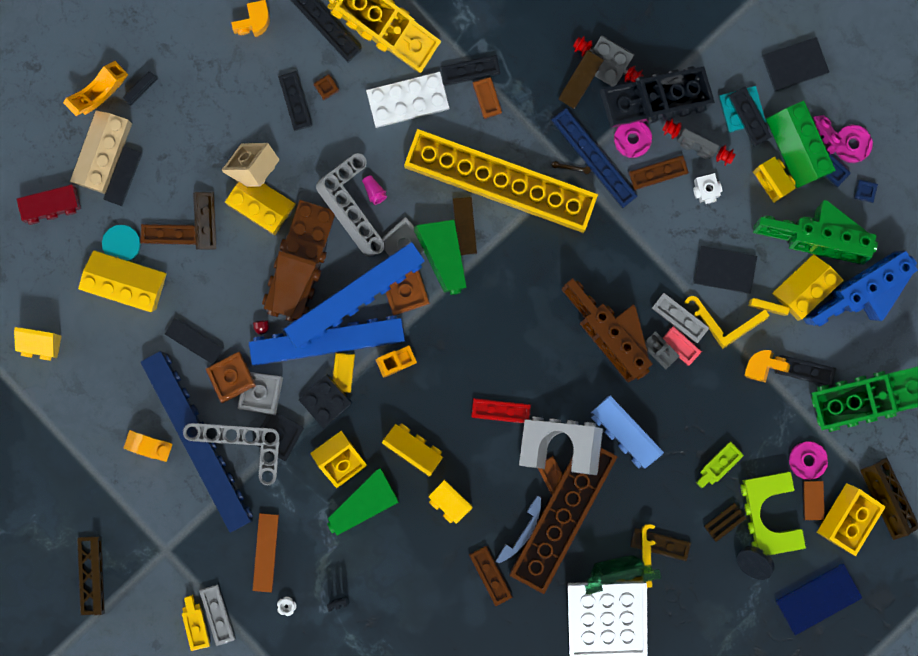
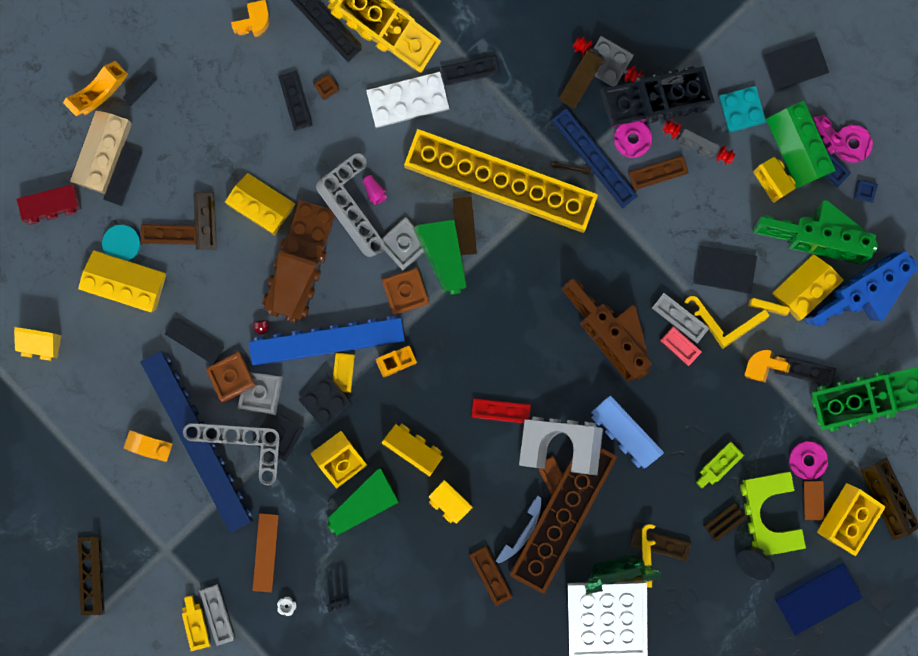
(251, 164): tan slope -> none
(353, 295): blue brick -> none
(487, 98): dark orange tile -> none
(660, 350): dark grey hips -> none
(712, 184): white brick -> none
(749, 116): black tile -> none

